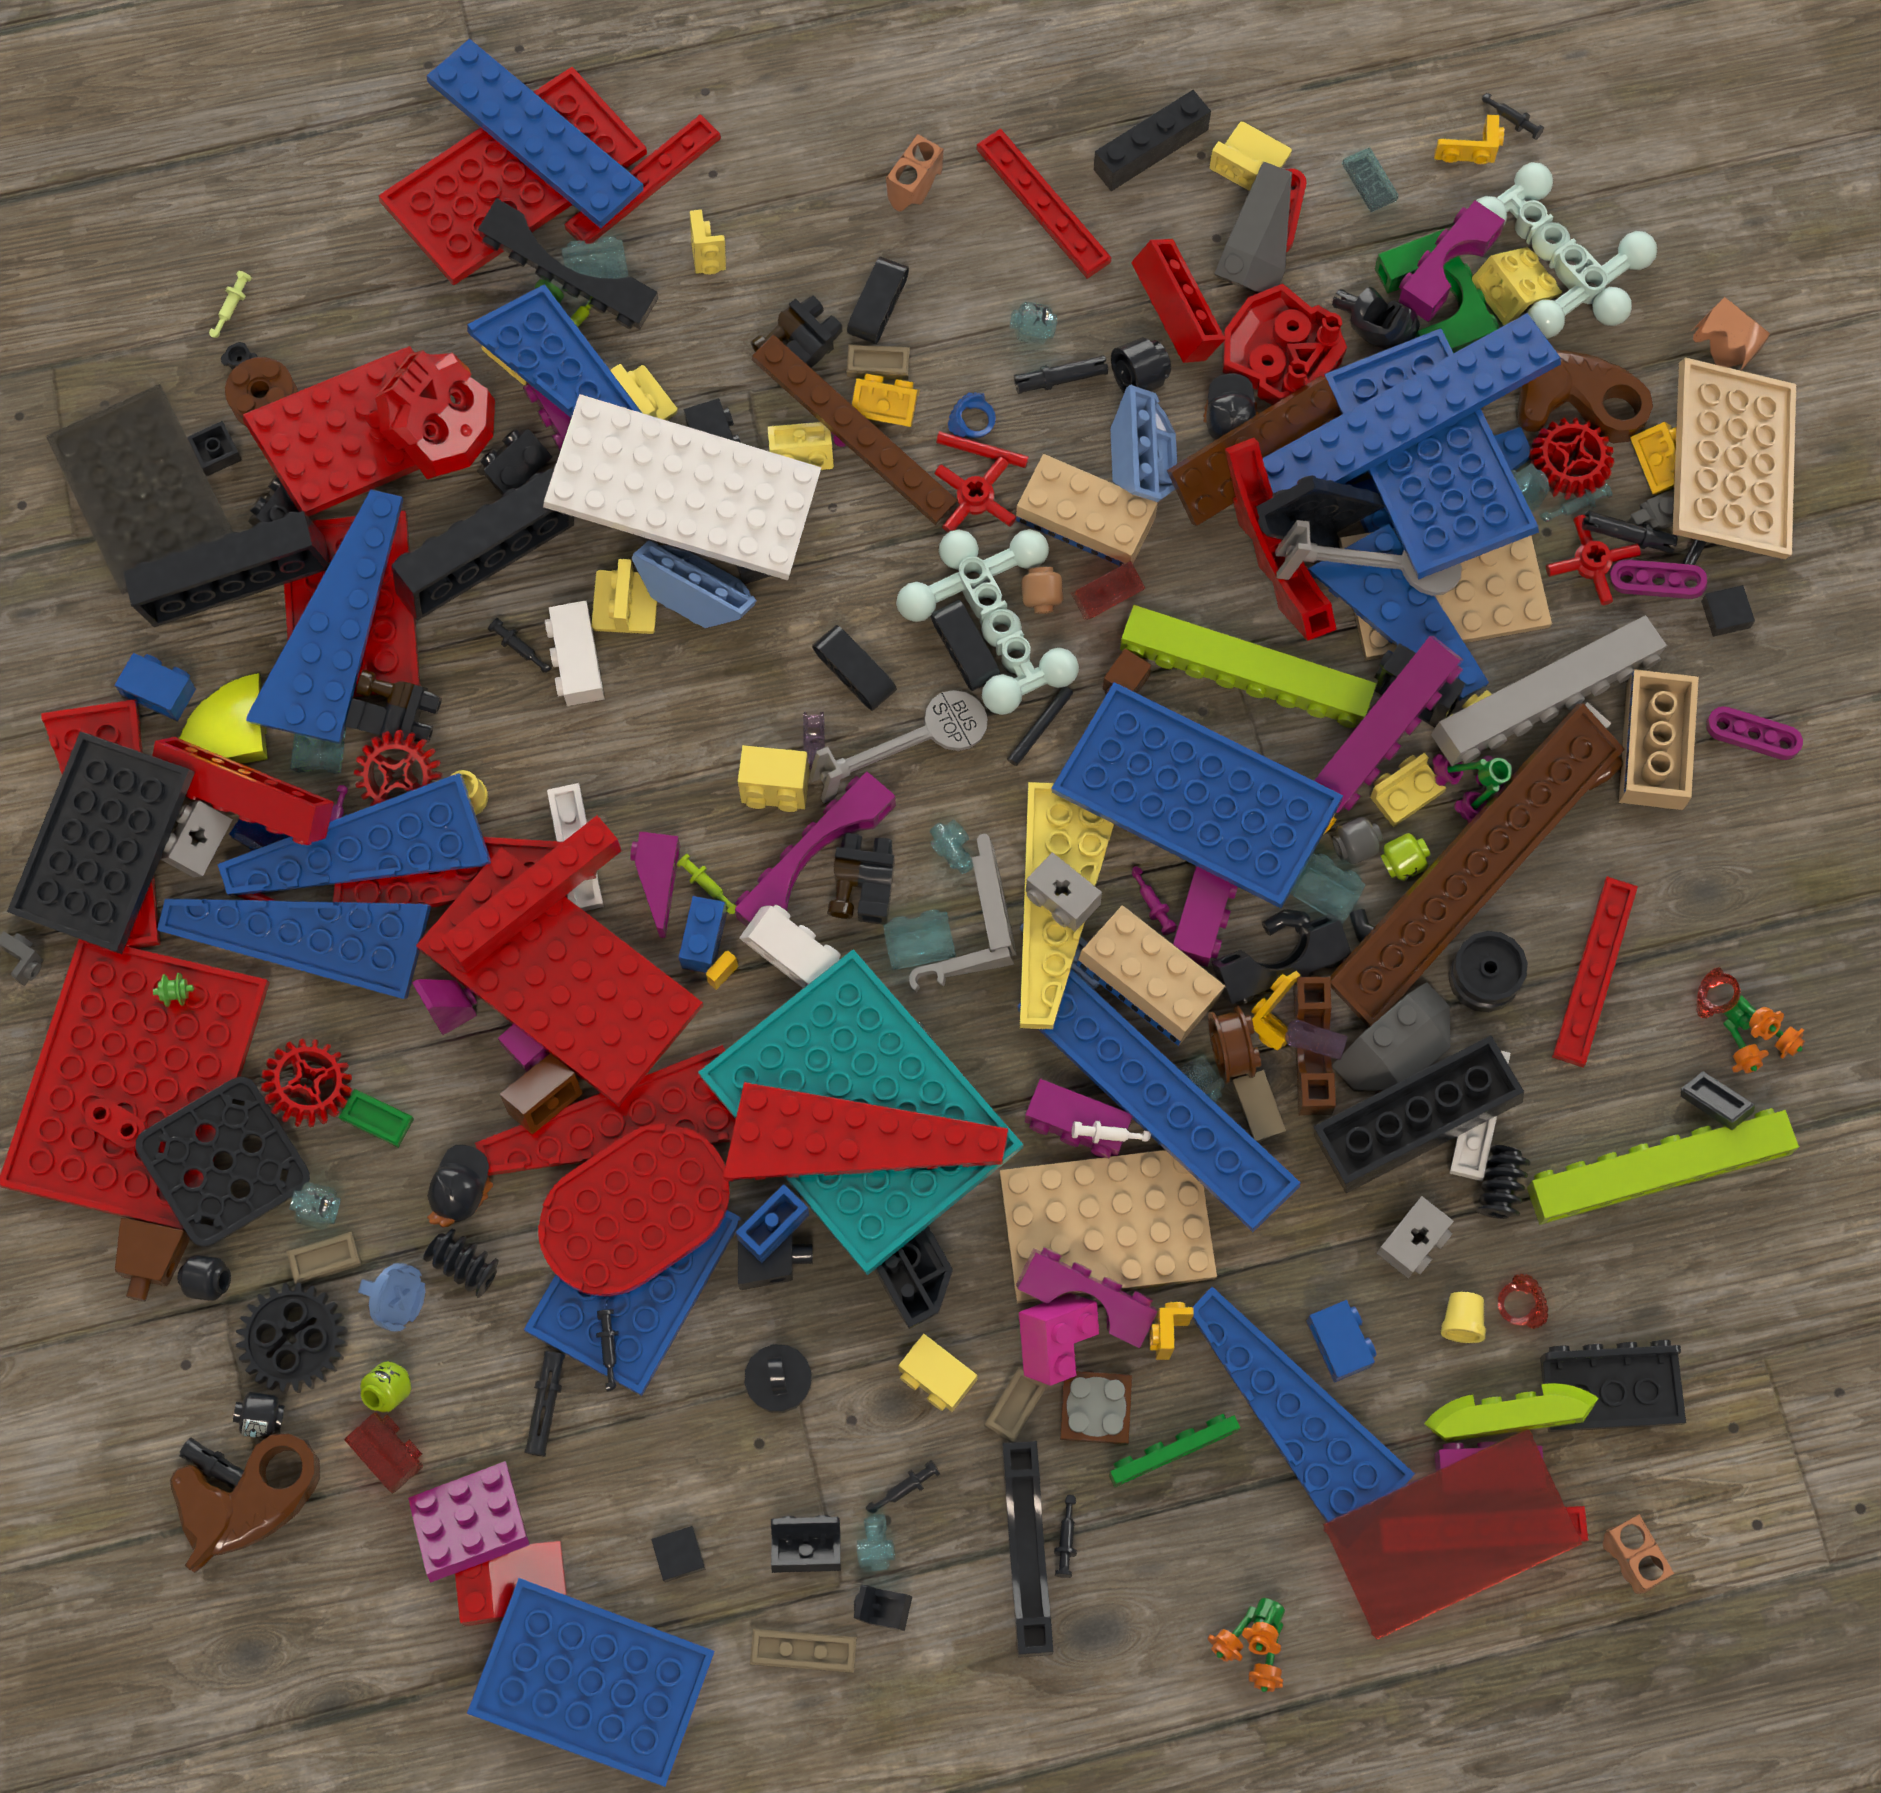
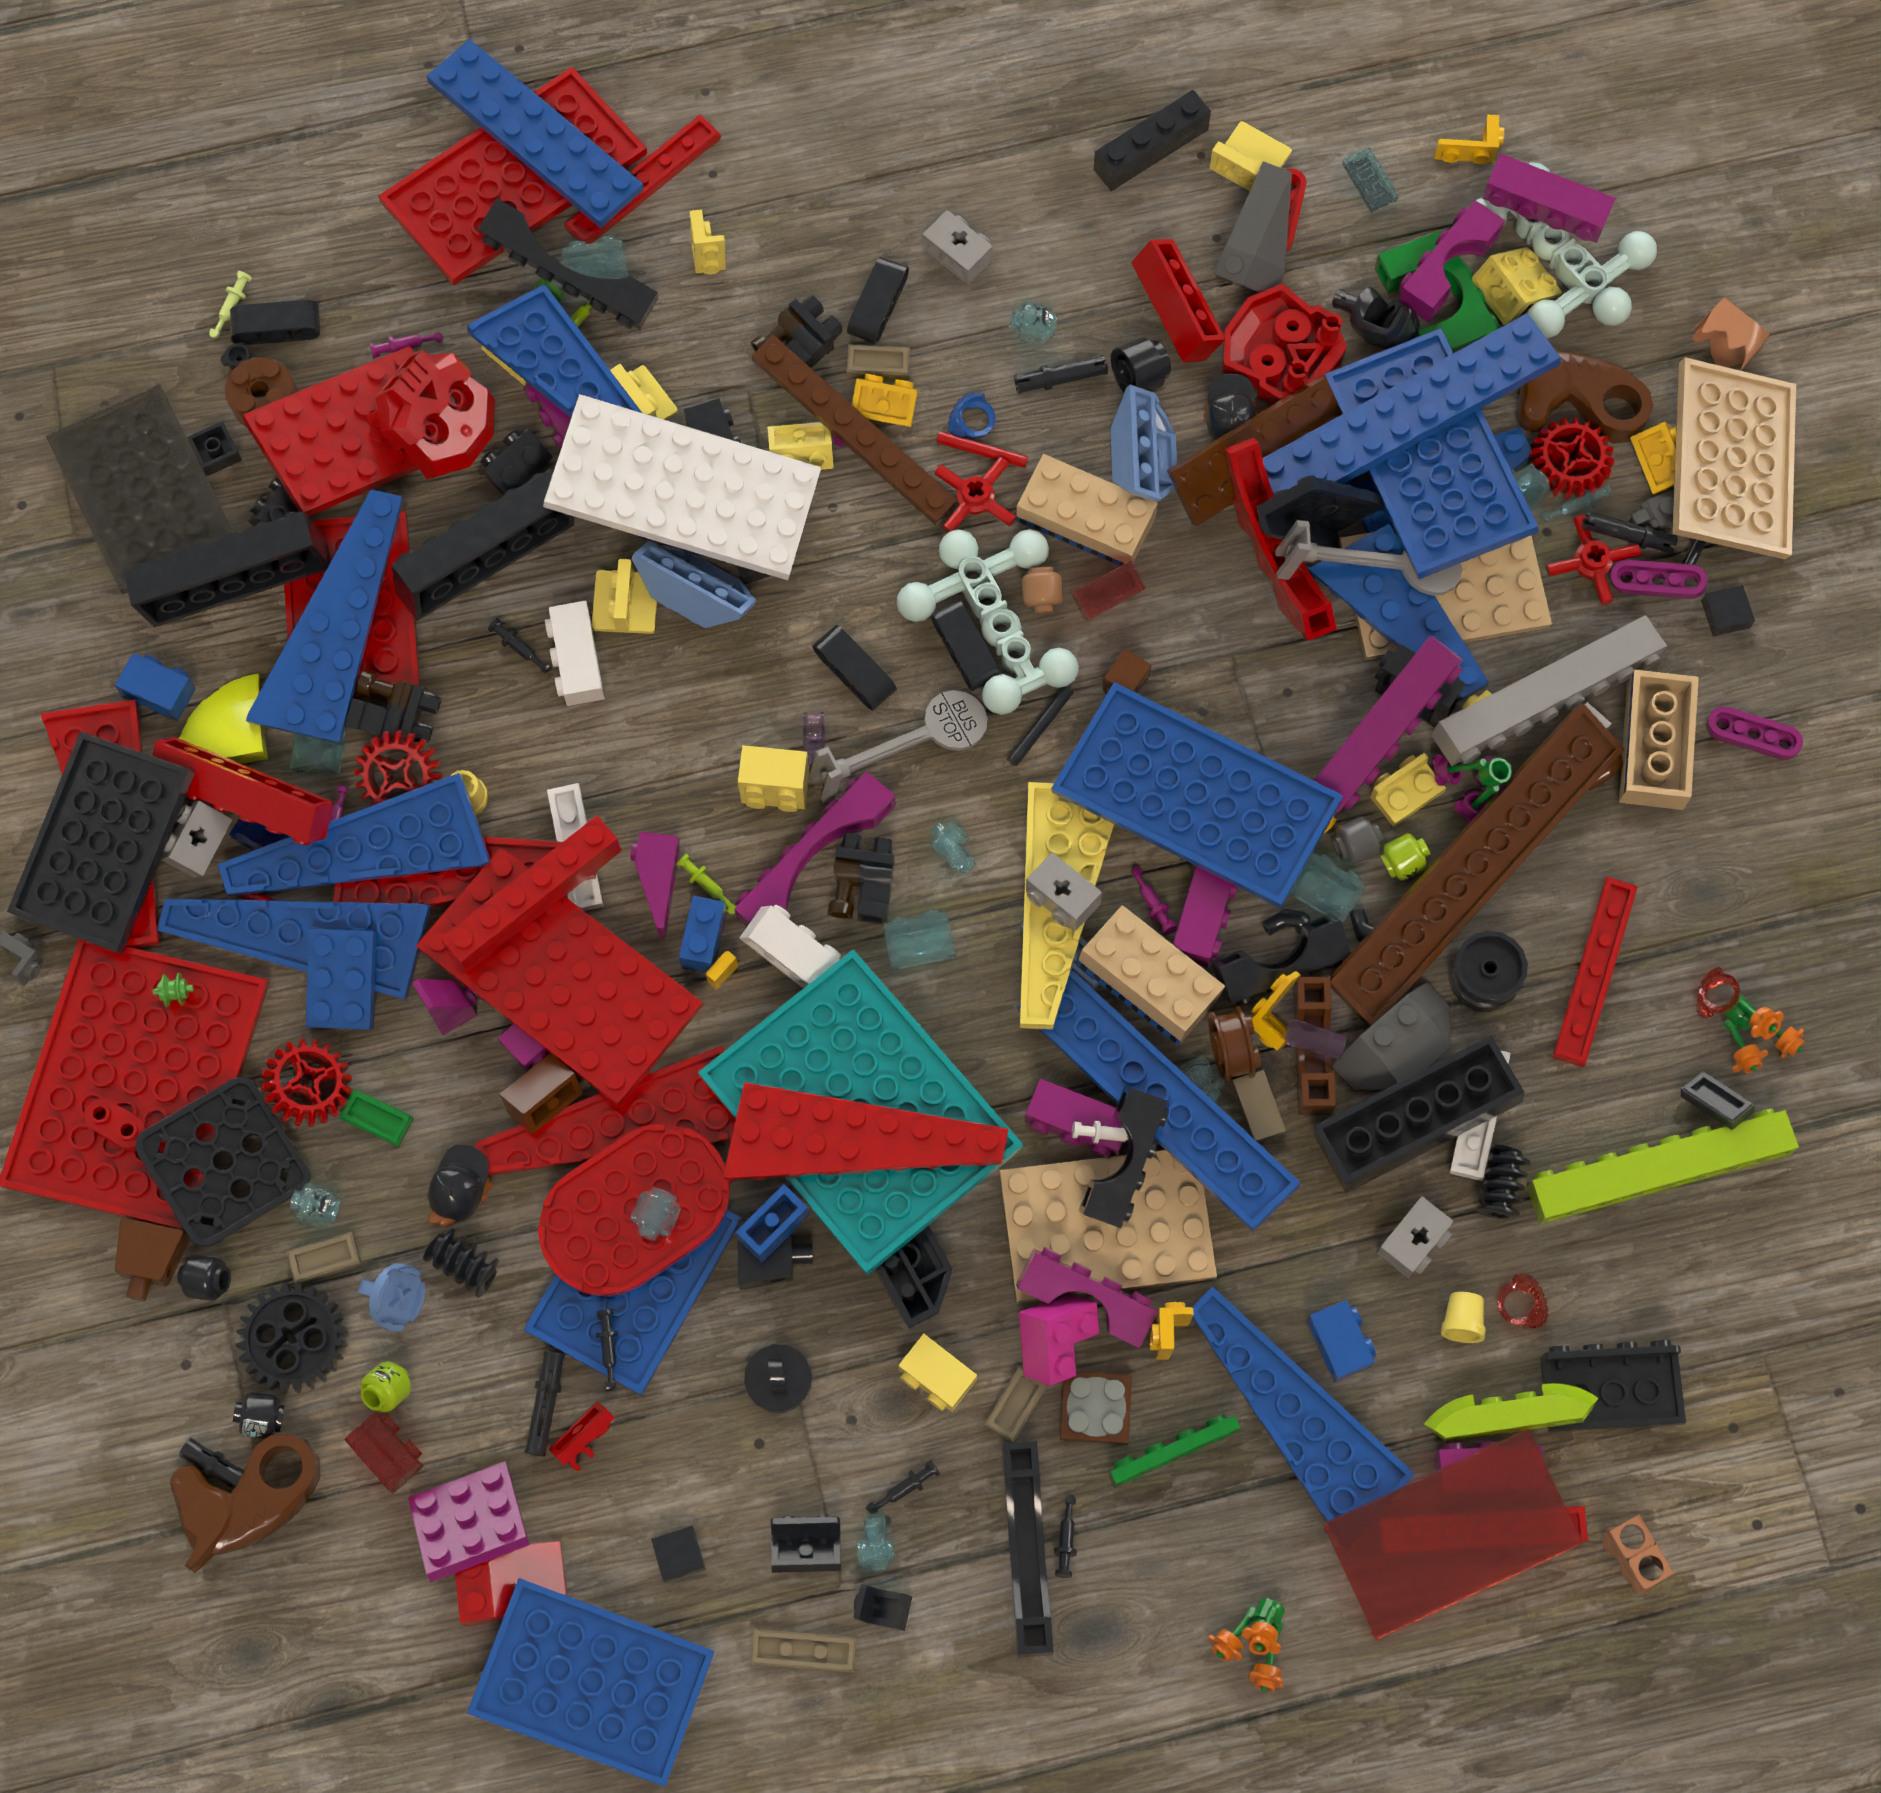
(275, 322): none -> black beam
(341, 979): none -> blue plate
(400, 343): none -> magenta piece
(590, 1425): none -> red plate
(655, 1213): none -> clear light blue head
(903, 195): nougat piece -> none
(958, 246): none -> light grey brick
(996, 923): light grey hinge -> none
(1044, 203): red tile -> none
(1111, 1196): none -> black arch
(1247, 667): lime brick -> none
(1521, 121): black piece -> none
(1548, 198): none -> magenta brick

